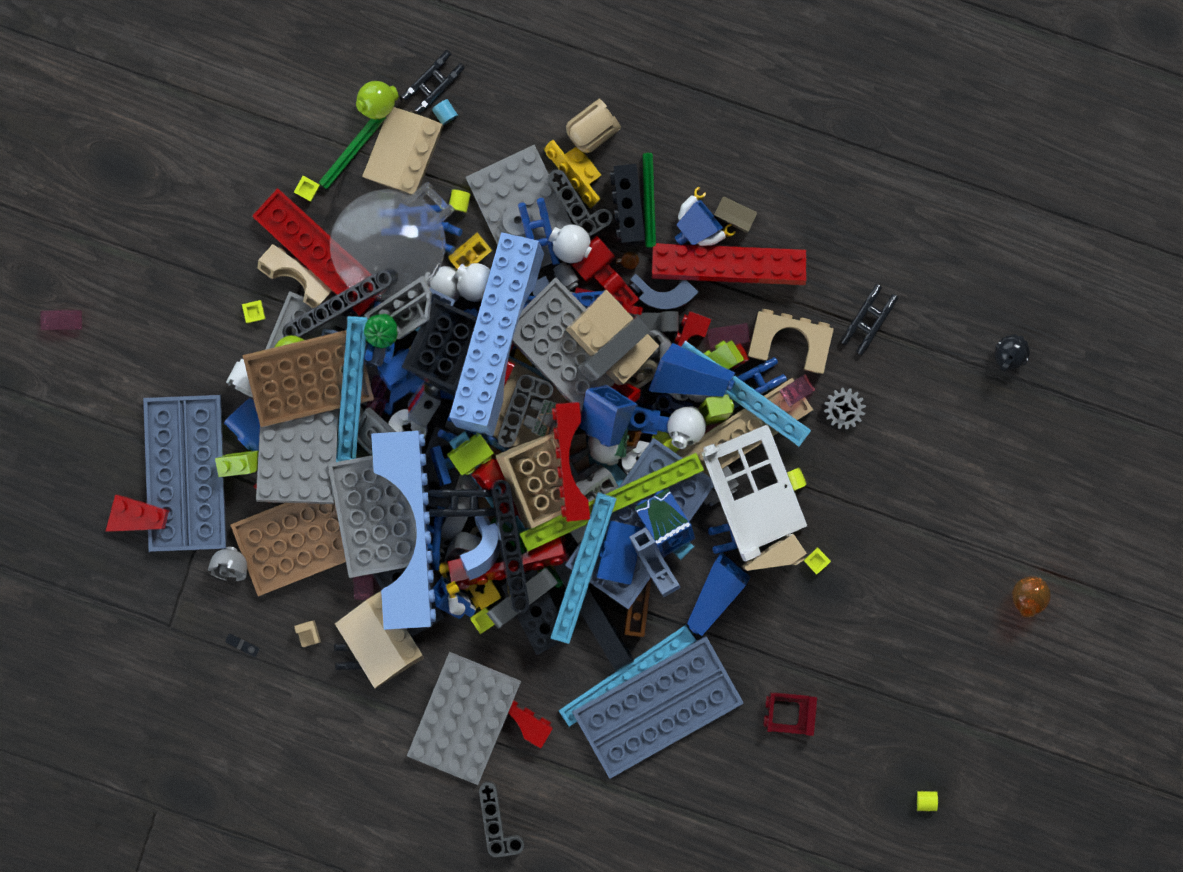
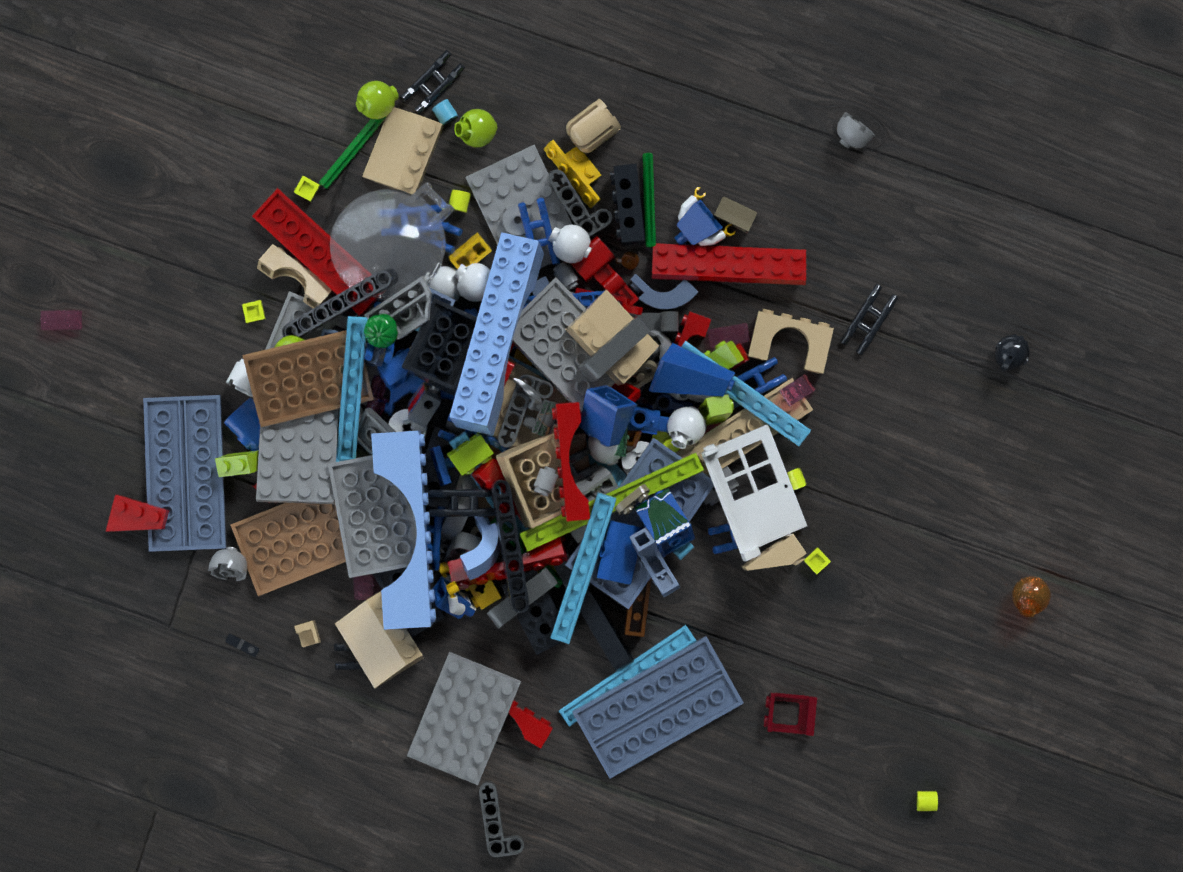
(476, 128): none -> lime brick
(482, 621): neon yellow plate -> none
(530, 392): none -> dark grey bar
(545, 481): none -> light grey brick
(636, 496): none -> dark tan plate
(719, 590): blue slope -> none
(846, 400): light grey gear -> none
(853, 132): none -> light grey cylinder

